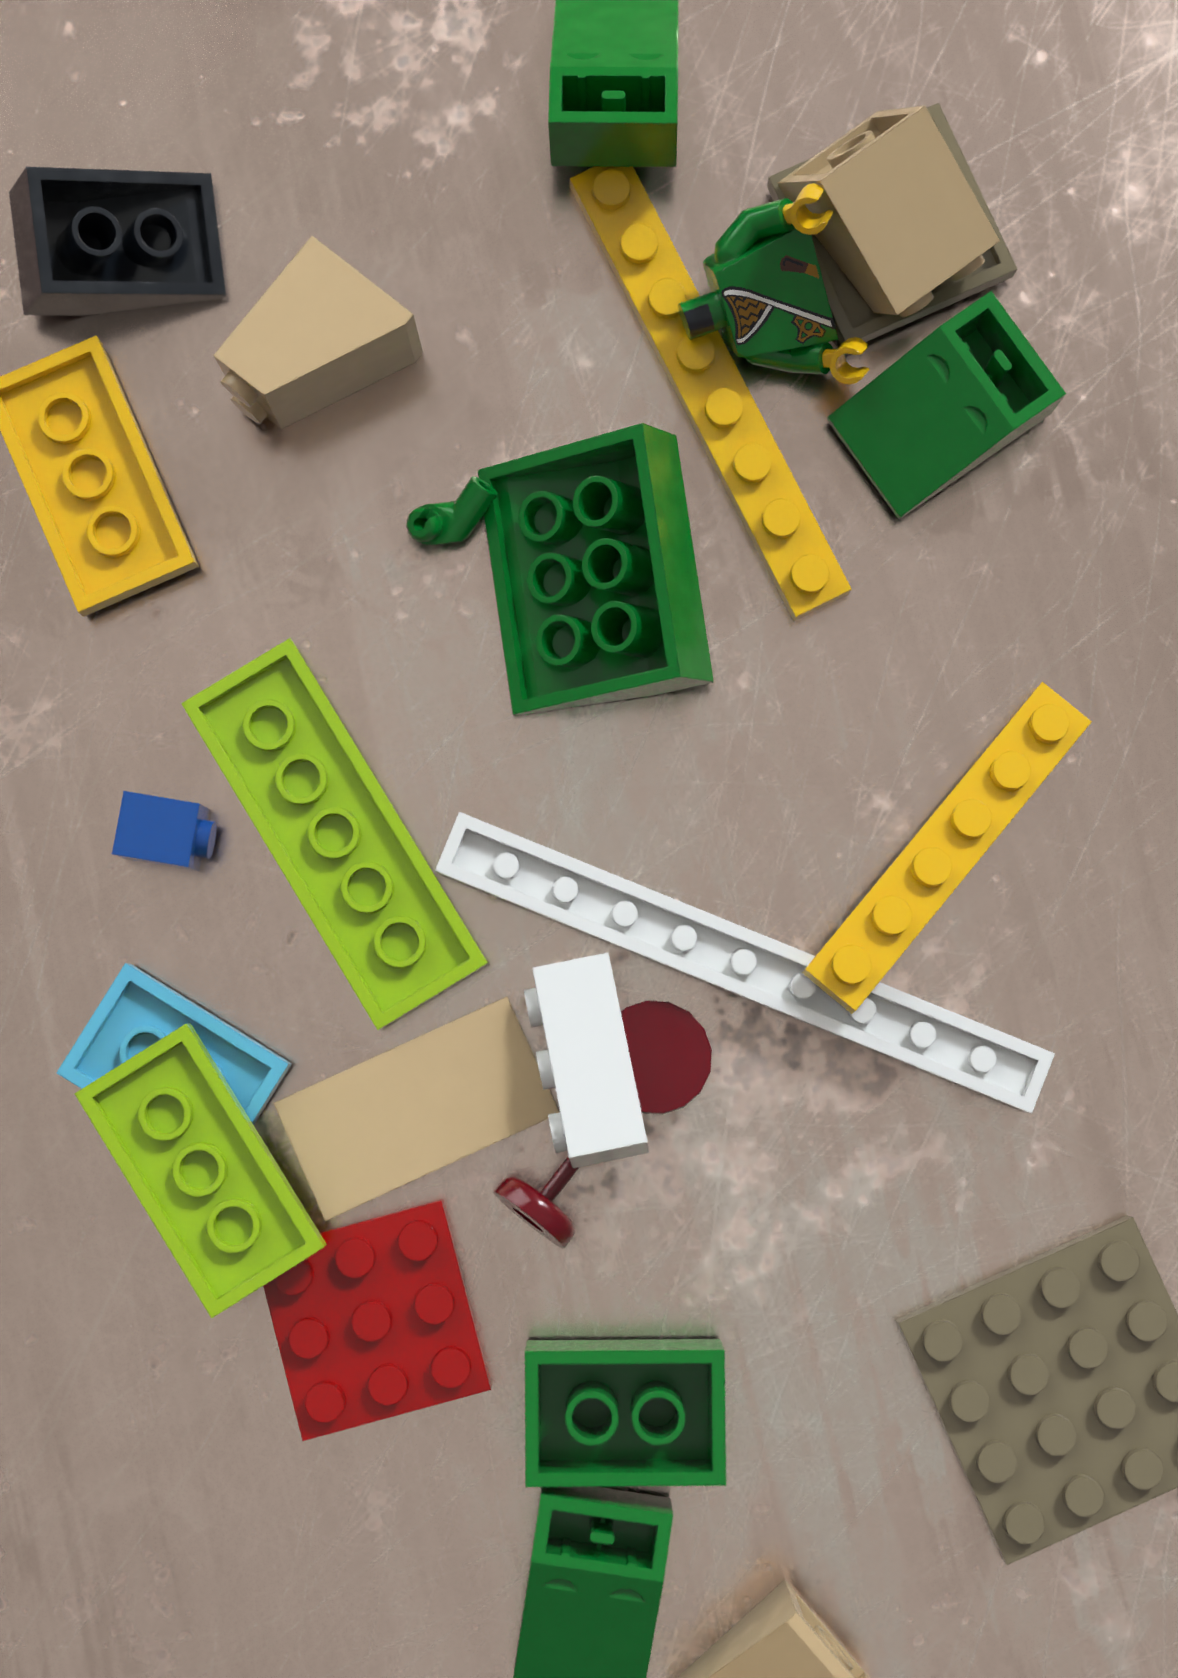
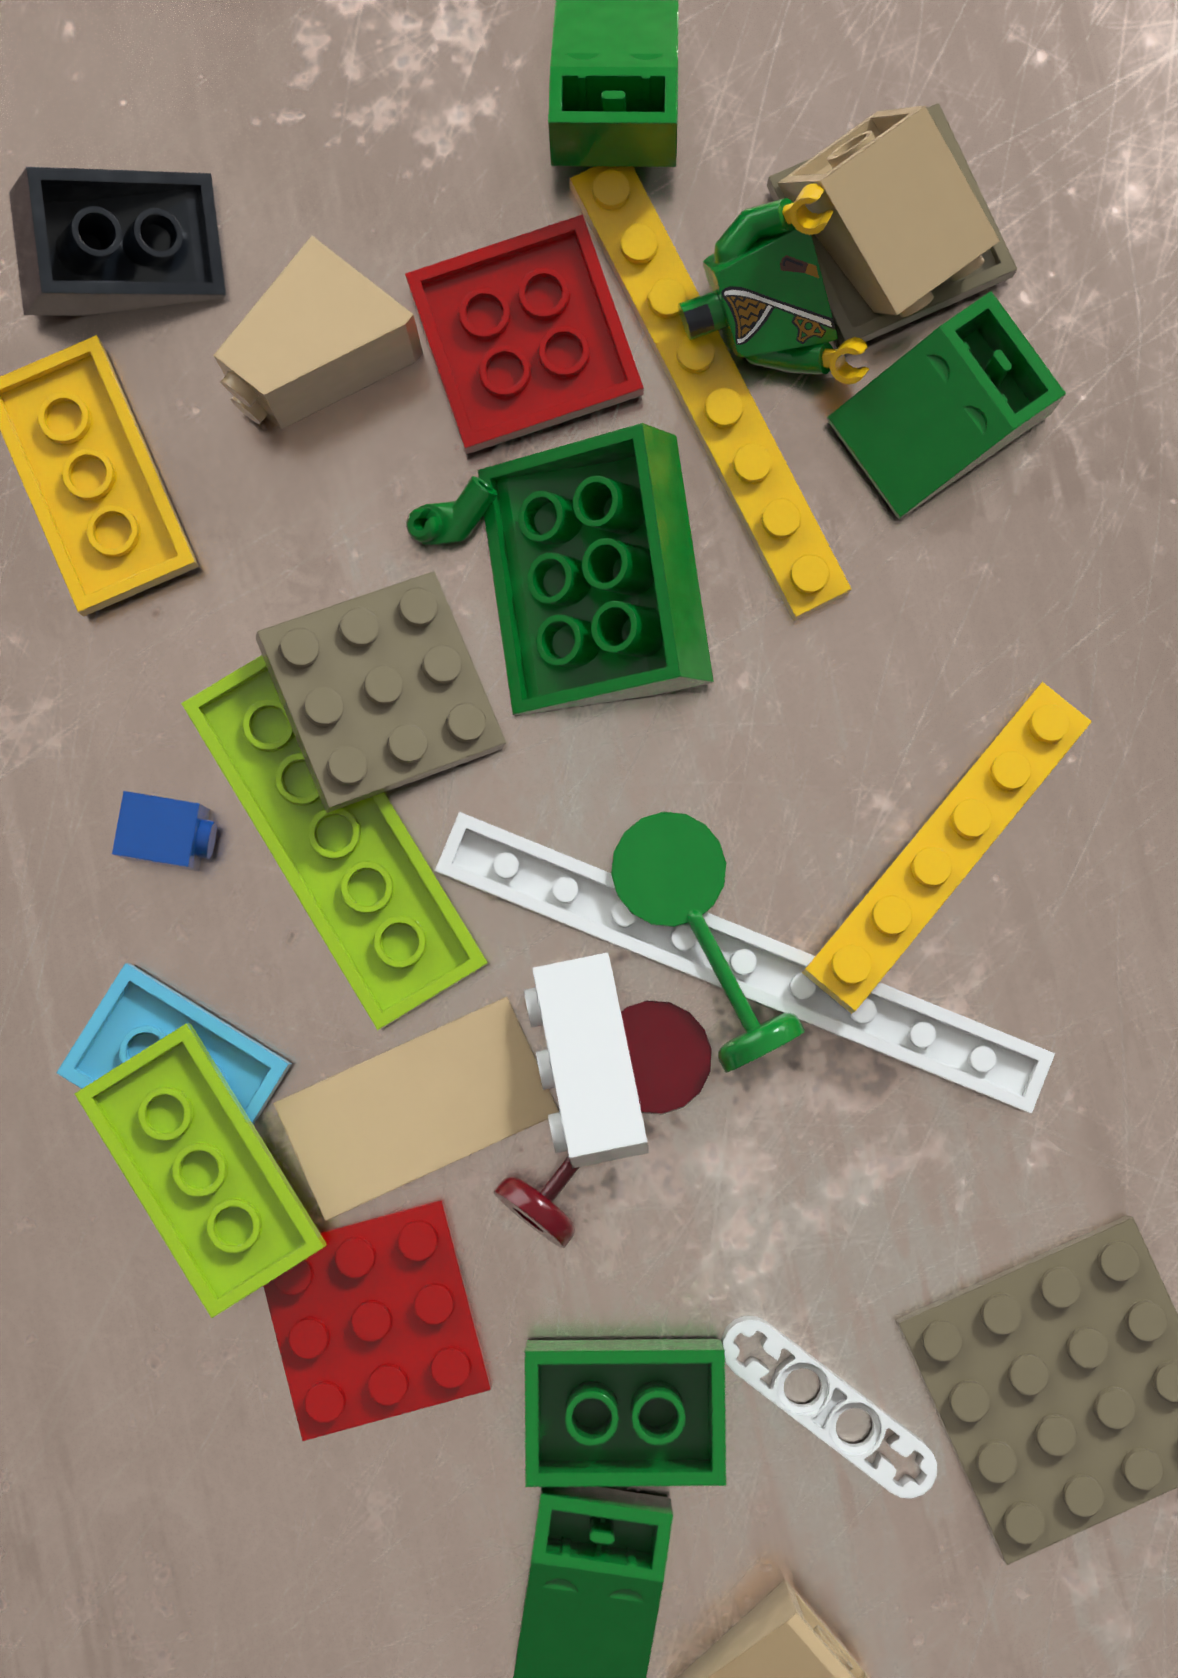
(380, 691): none -> dark tan plate
(524, 334): none -> red plate
(670, 875): none -> green piece
(823, 1412): none -> white beam

